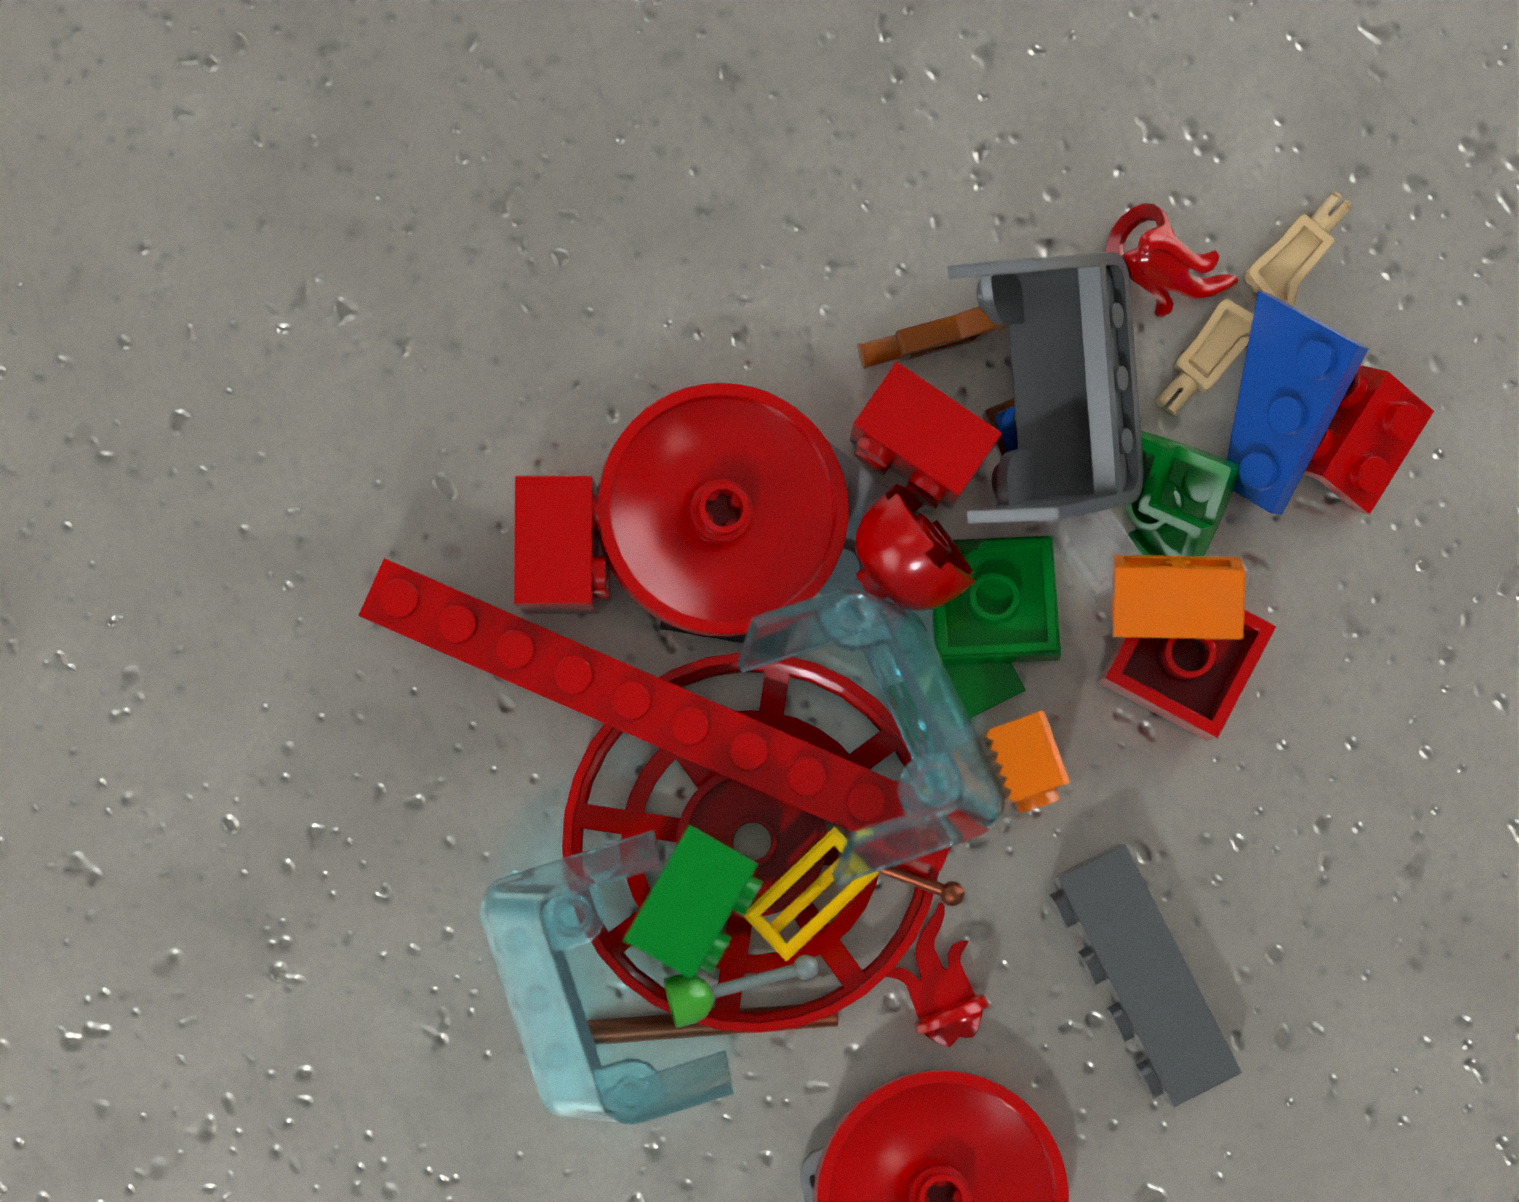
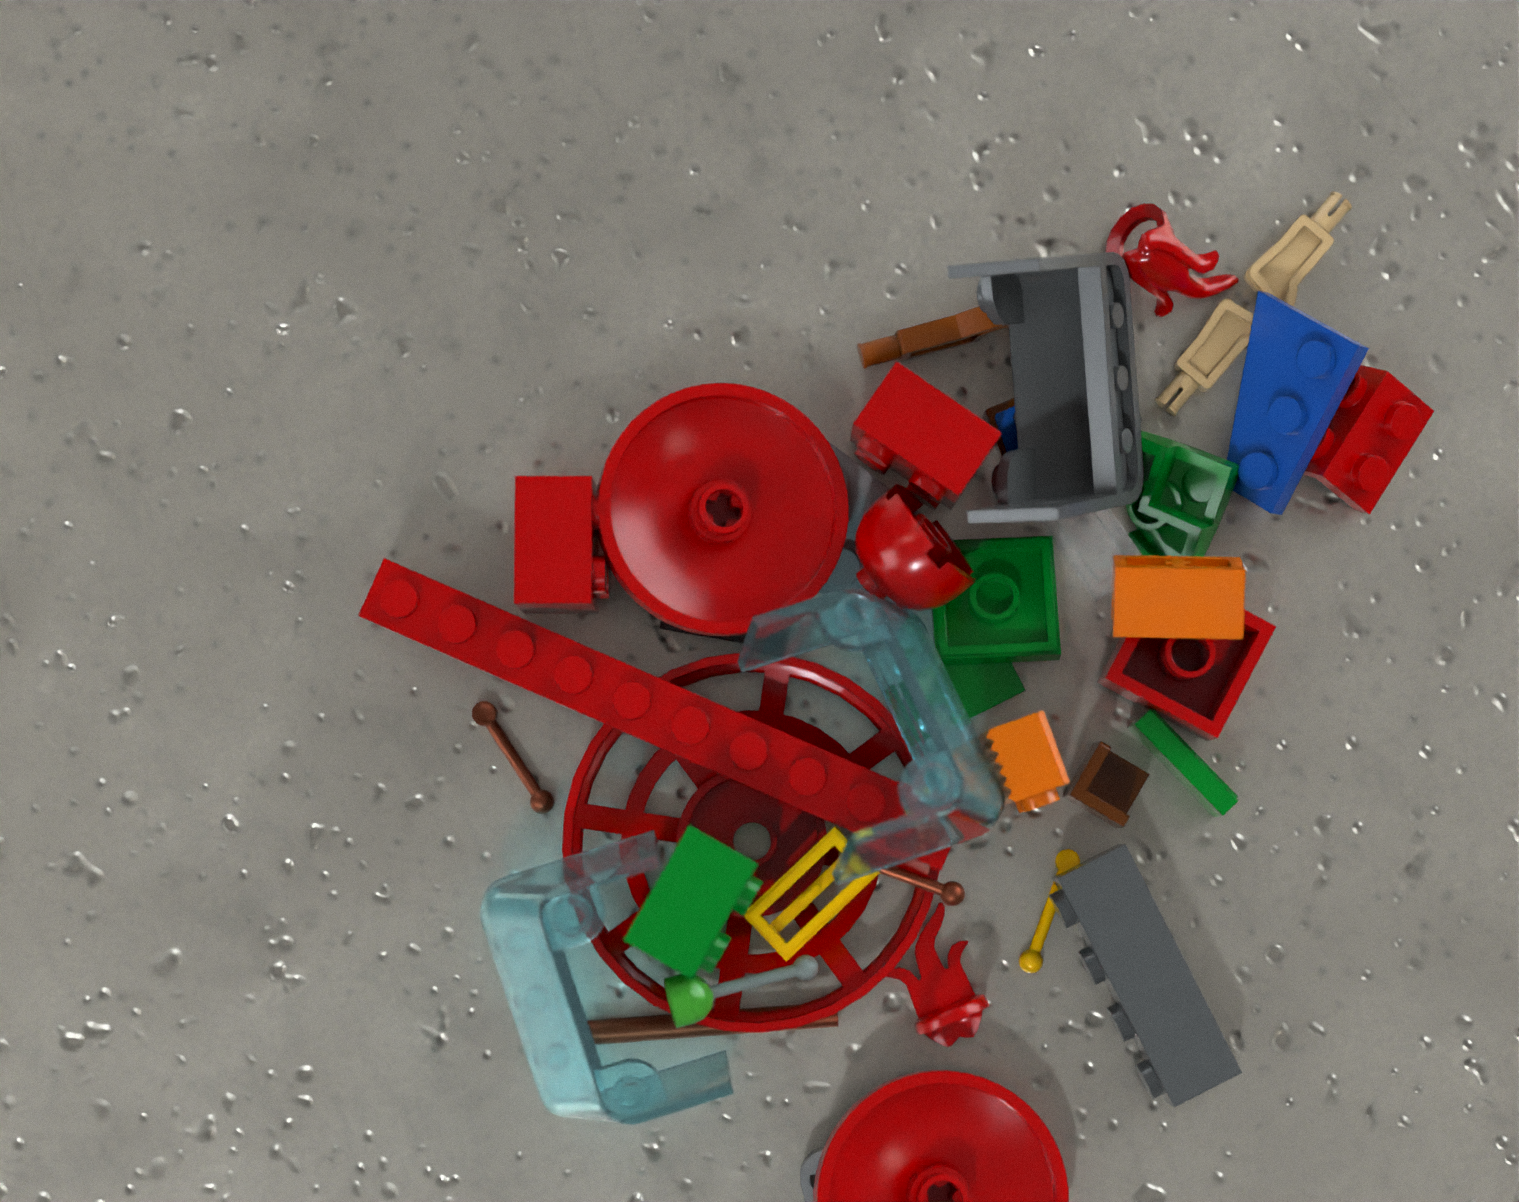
(485, 714): none -> copper hinge
(1031, 959): none -> yellow hinge
(1106, 785): none -> reddish brown panel
(1183, 763): none -> green tile

